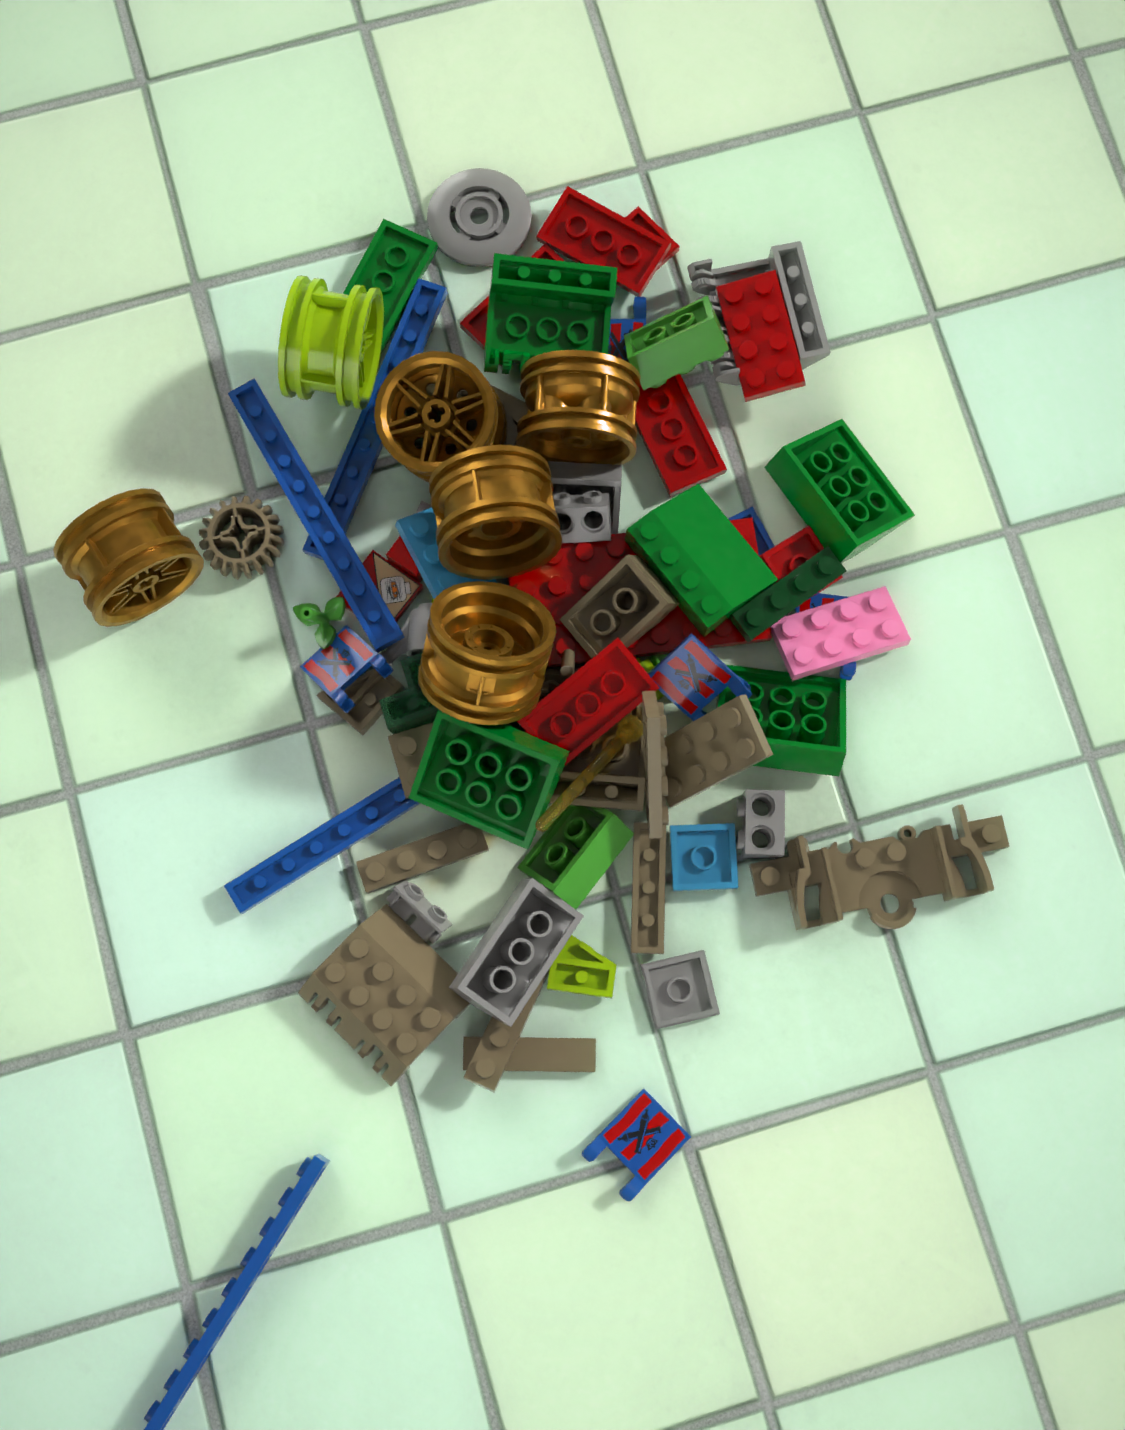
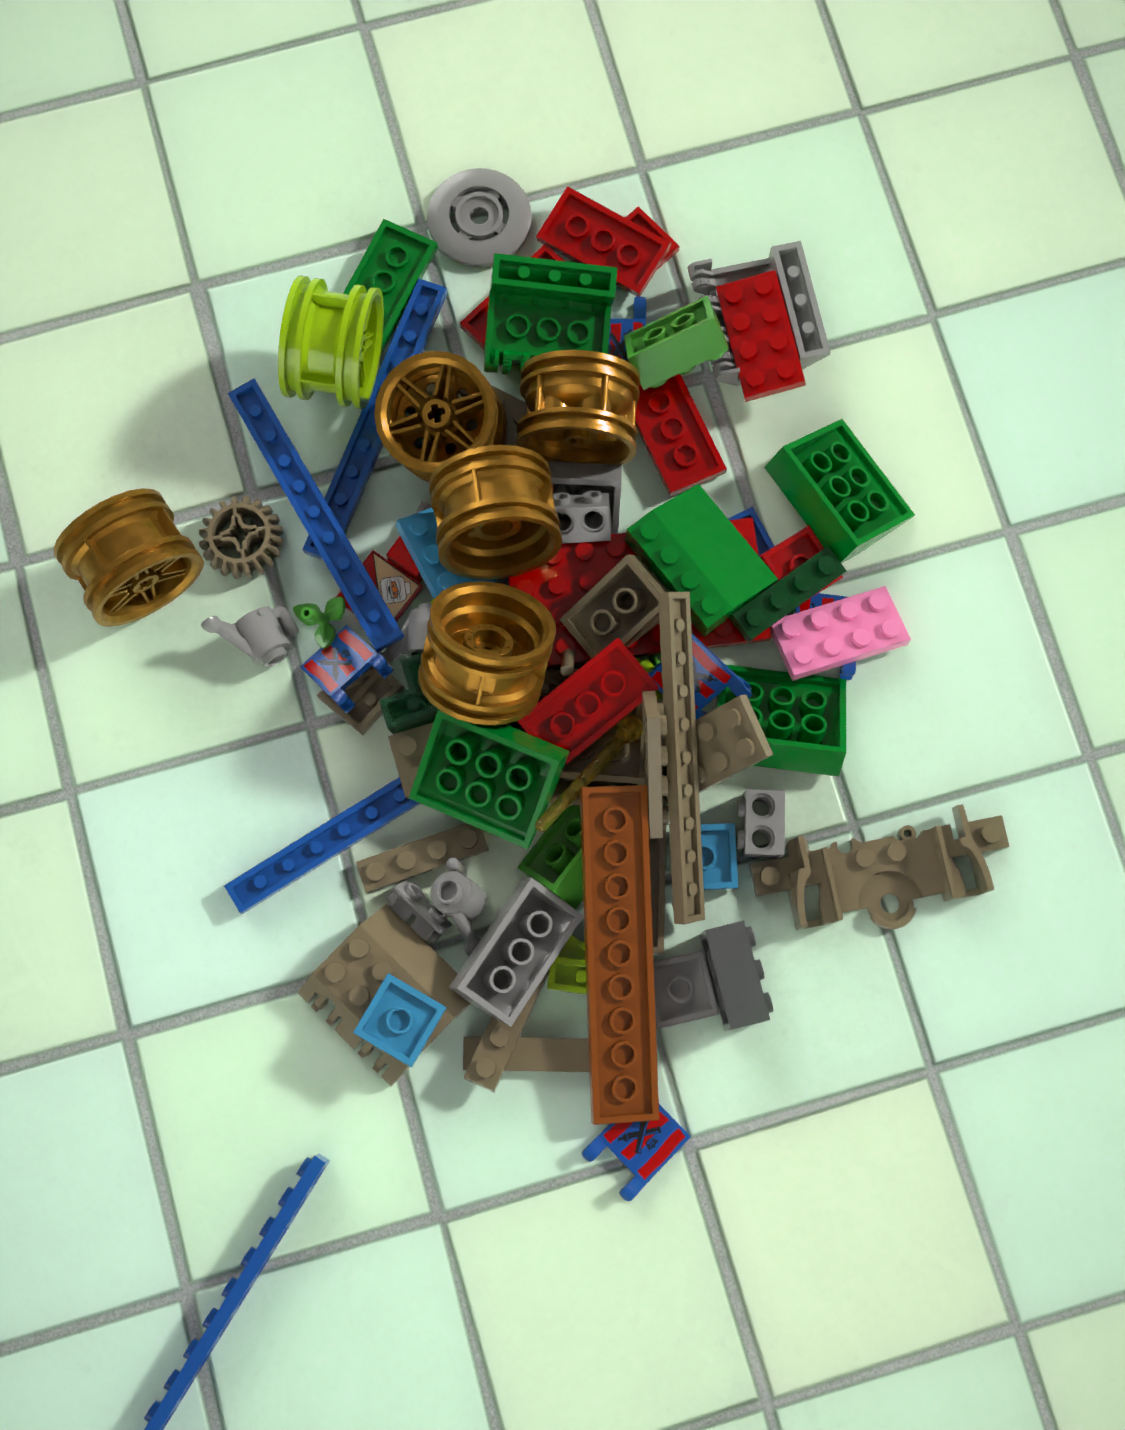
(258, 633): none -> light grey piece
(400, 1020): none -> dark azure plate
(459, 899): none -> light grey piece
(619, 954): none -> dark orange plate
(682, 757): none -> dark tan plate
(736, 975): none -> dark grey brick

